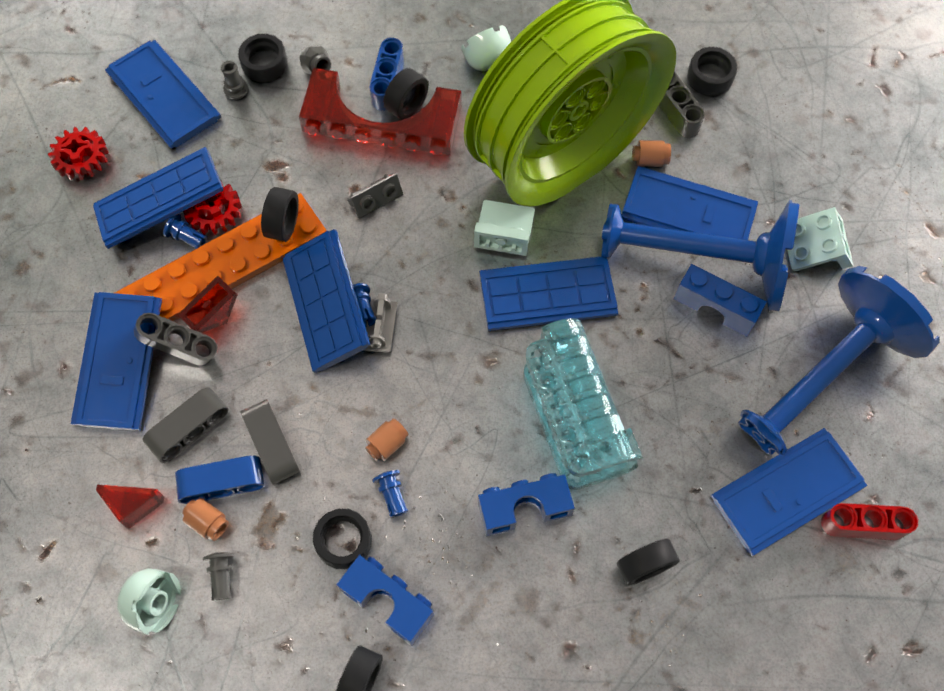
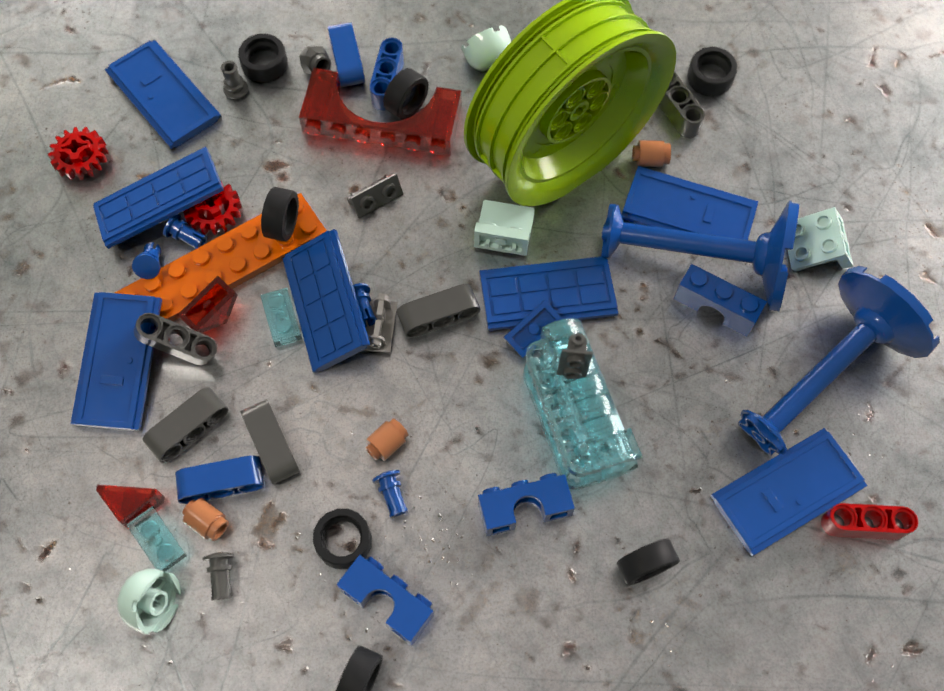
(147, 263): none -> blue pin
(156, 540): none -> clear light blue plate
(281, 317): none -> clear light blue plate
(346, 54): none -> blue beam
(438, 310): none -> dark grey beam
(530, 327): none -> blue plate
(575, 360): none -> dark grey hinge

